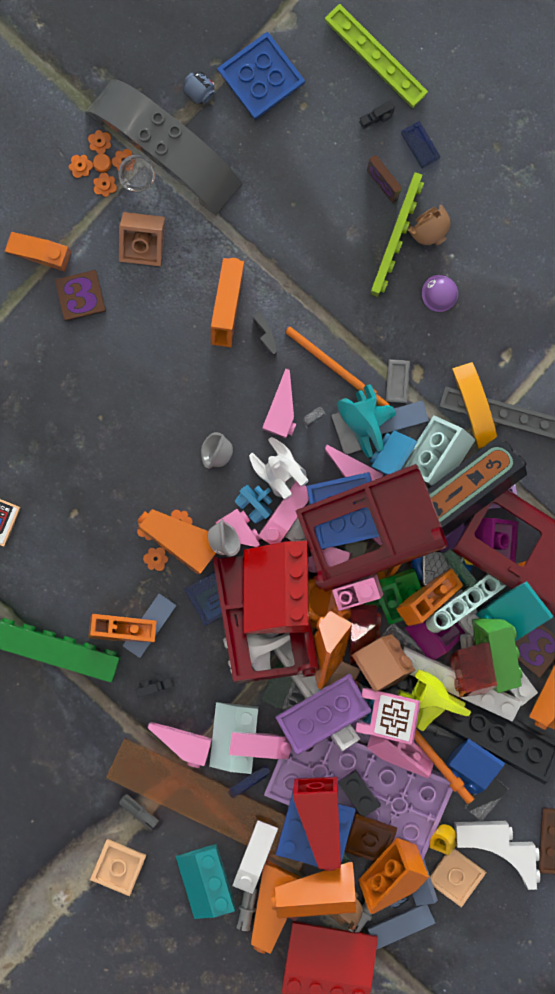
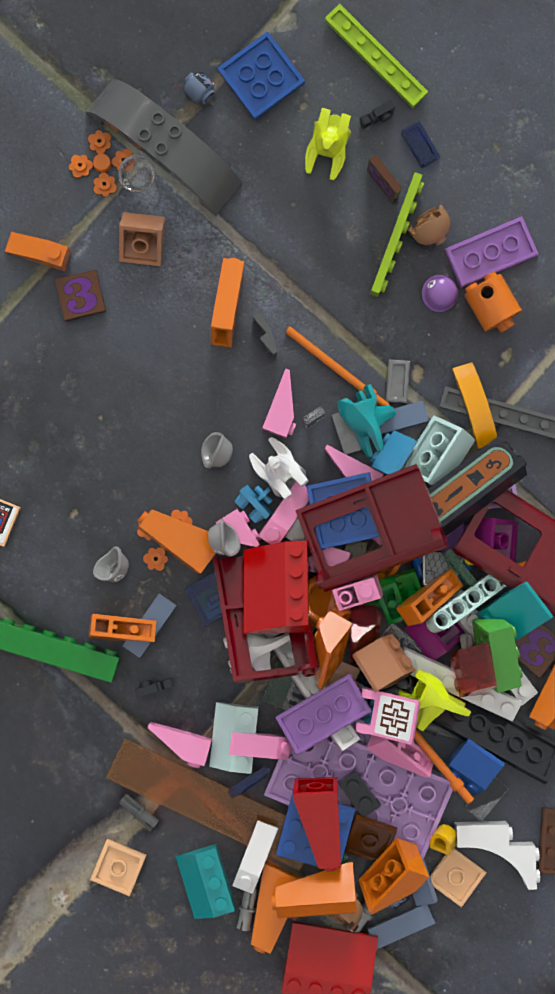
(111, 566): none -> light grey helmet
(329, 140): none -> neon yellow piece
(491, 252): none -> medium lavender tile
(495, 310): none -> orange cylinder

